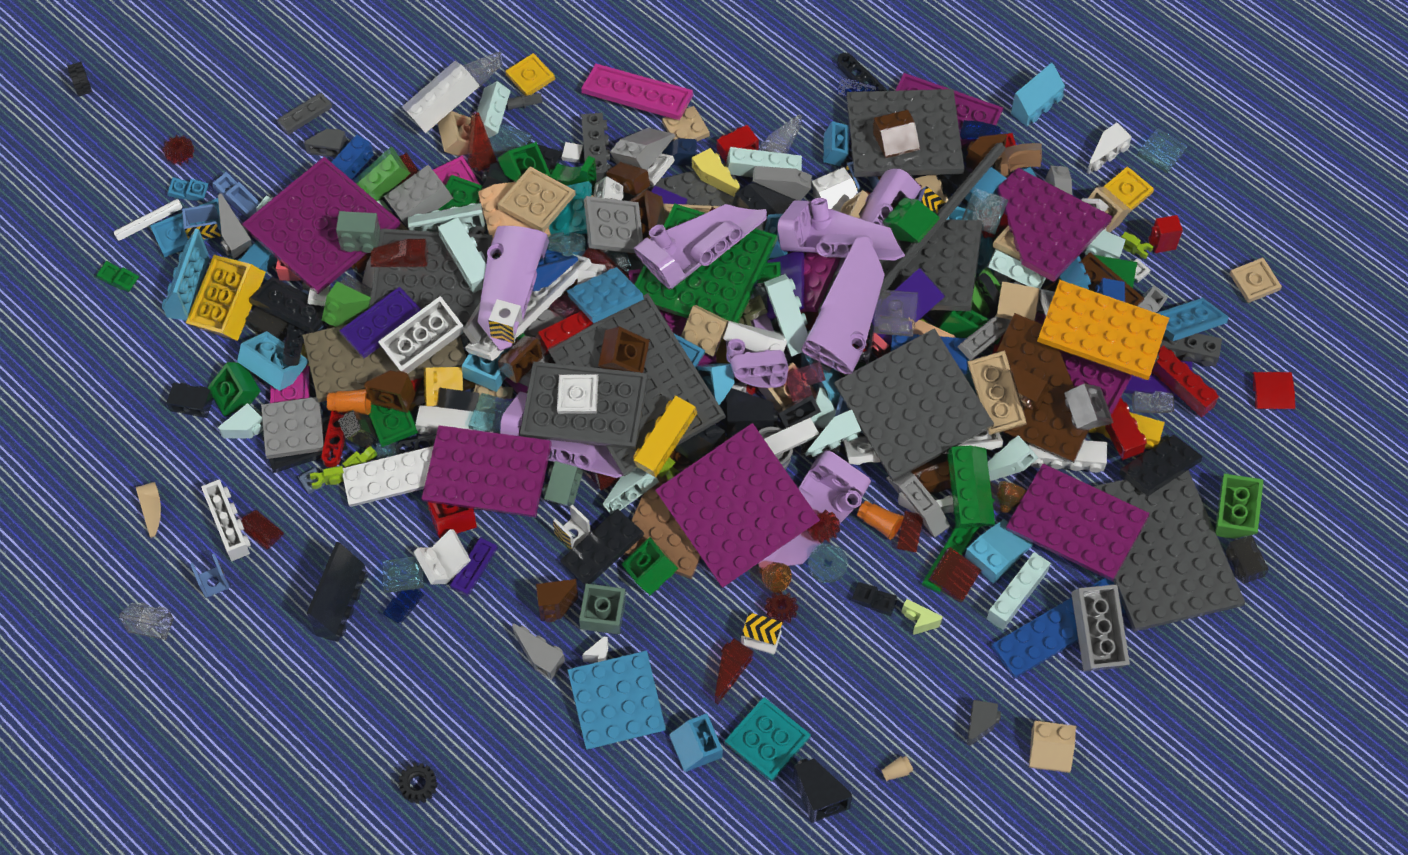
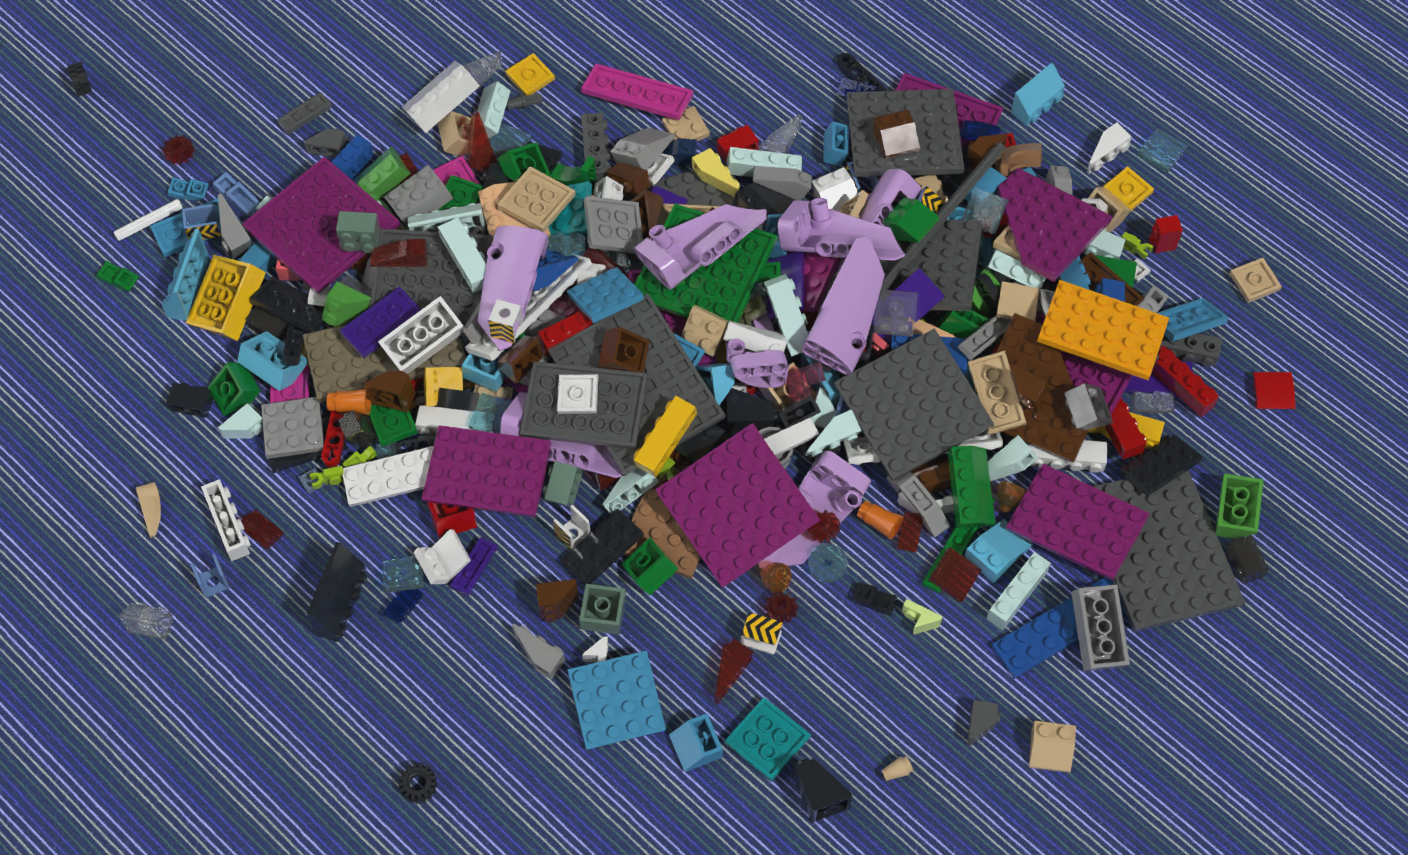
(572, 152): white tile -> none

